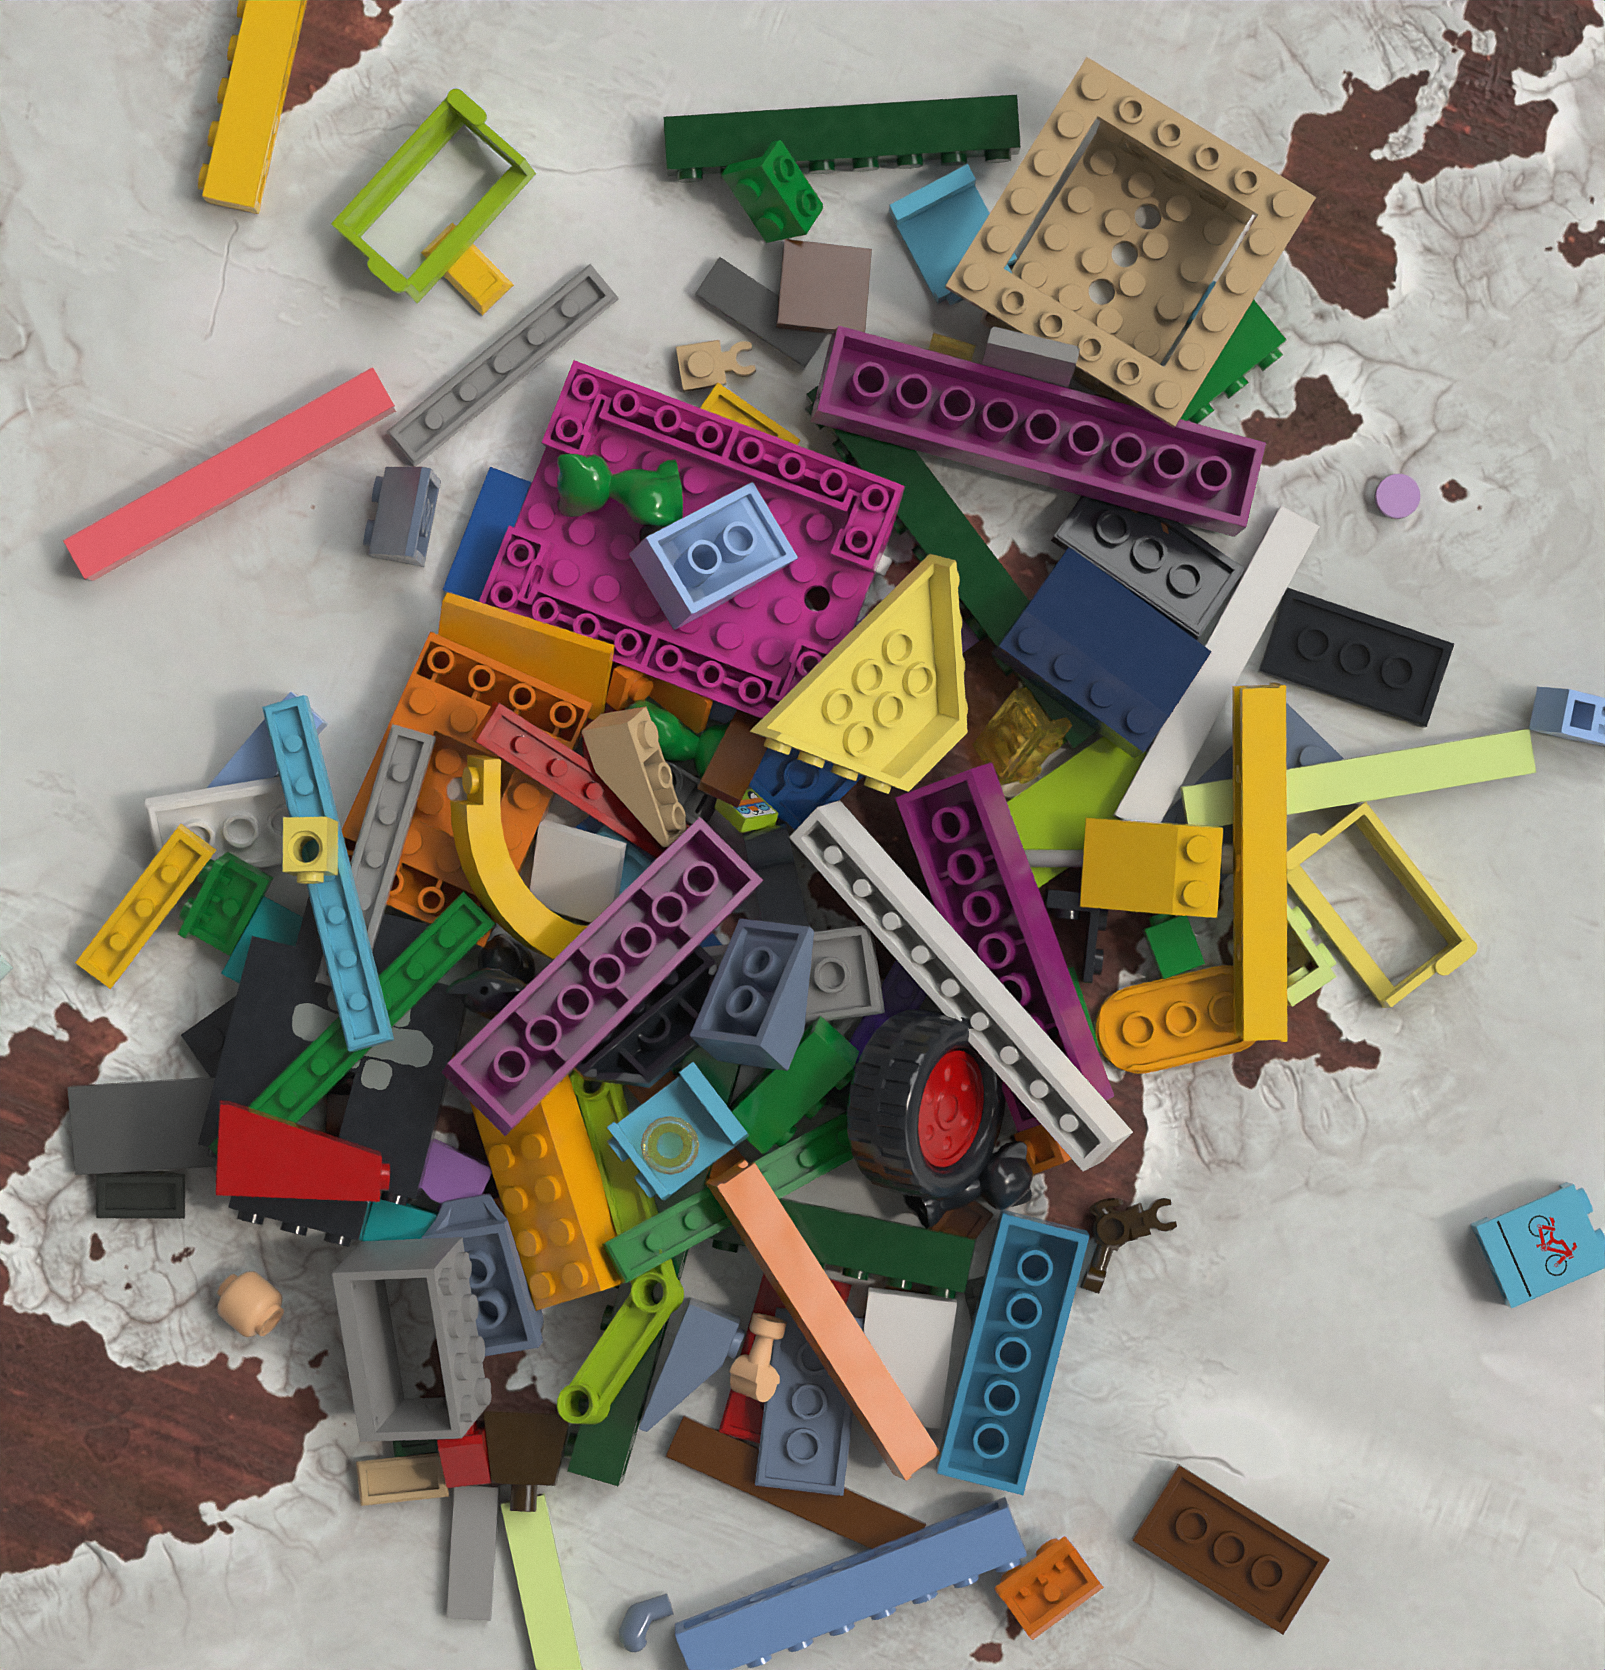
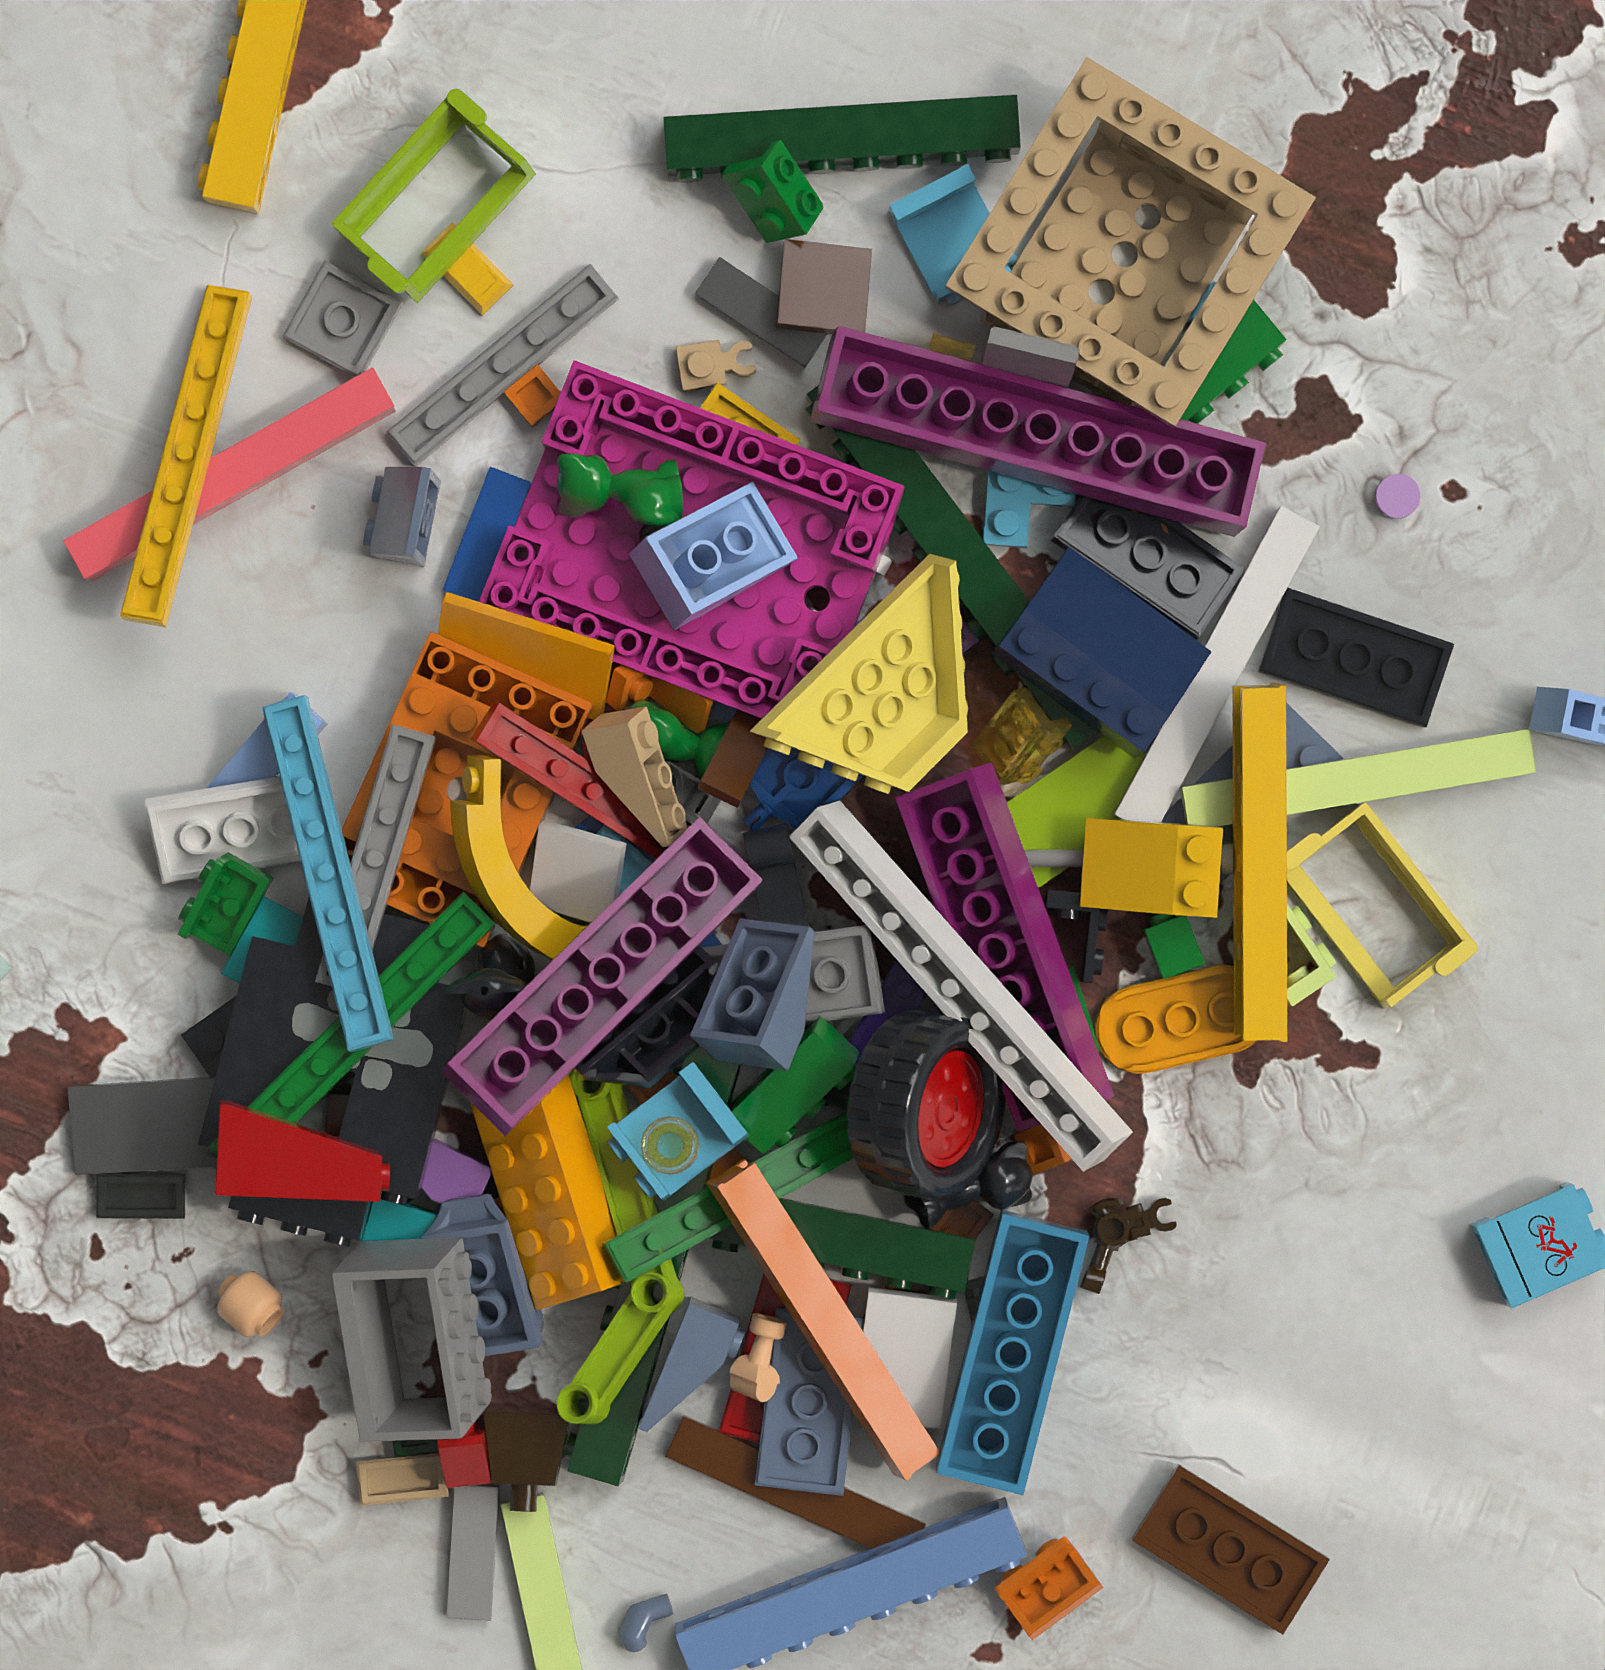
(145, 906): yellow plate -> none
(186, 456): none -> yellow tile
(296, 834): light yellow brick -> none
(342, 319): none -> light grey tile
(534, 395): none -> orange tile
(751, 813): lime tile -> none
(1009, 508): none -> medium azure plate

